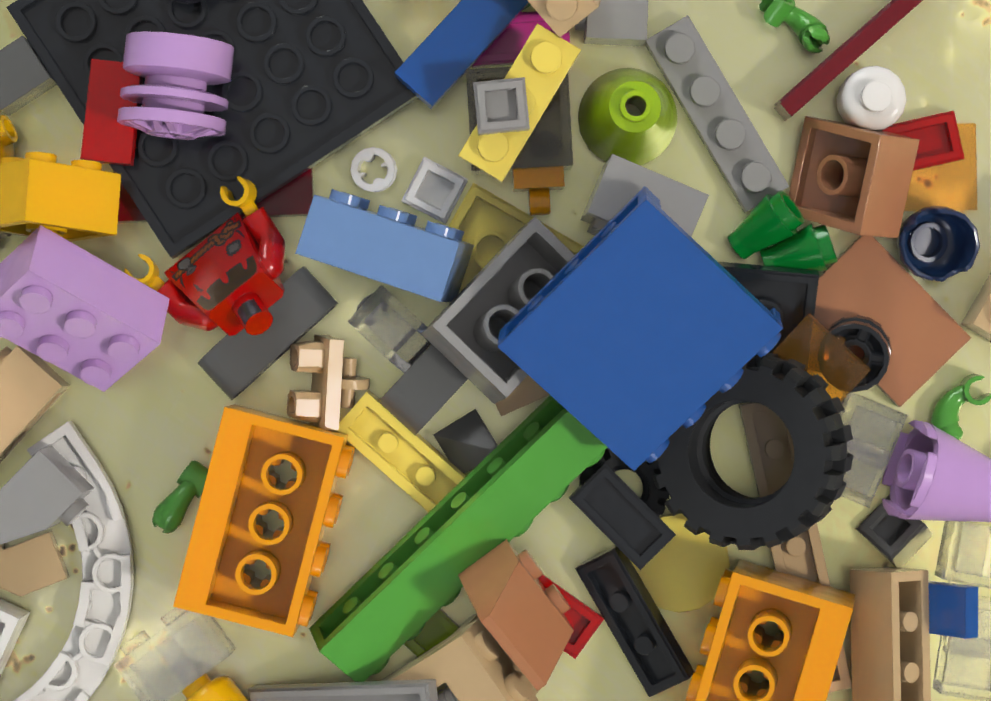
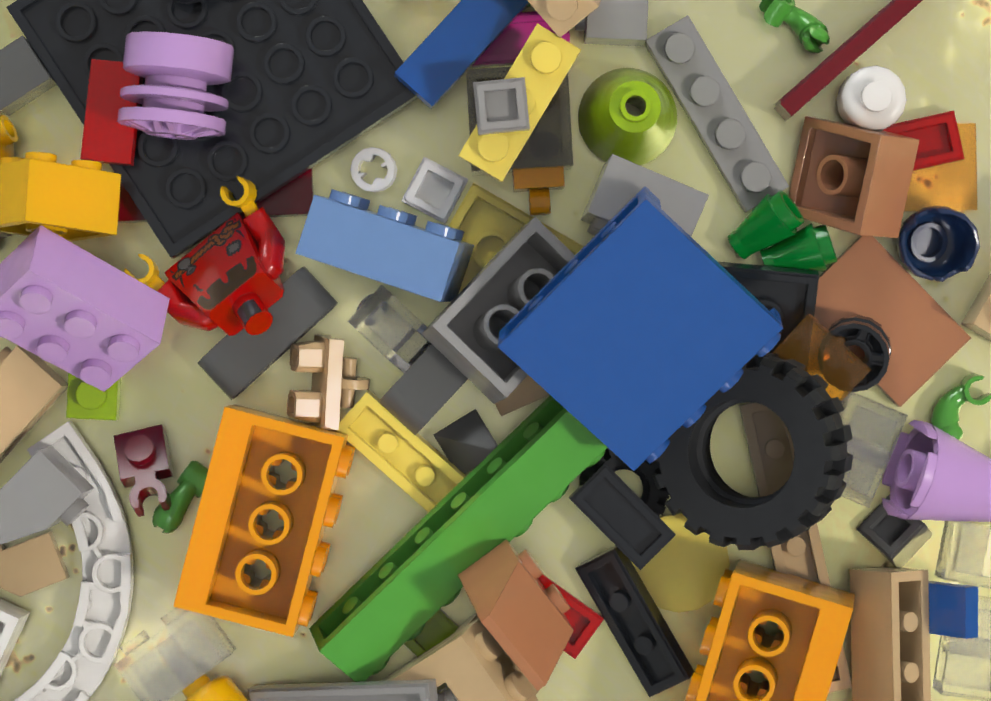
(91, 403): none -> lime plate
(142, 462): none -> plate

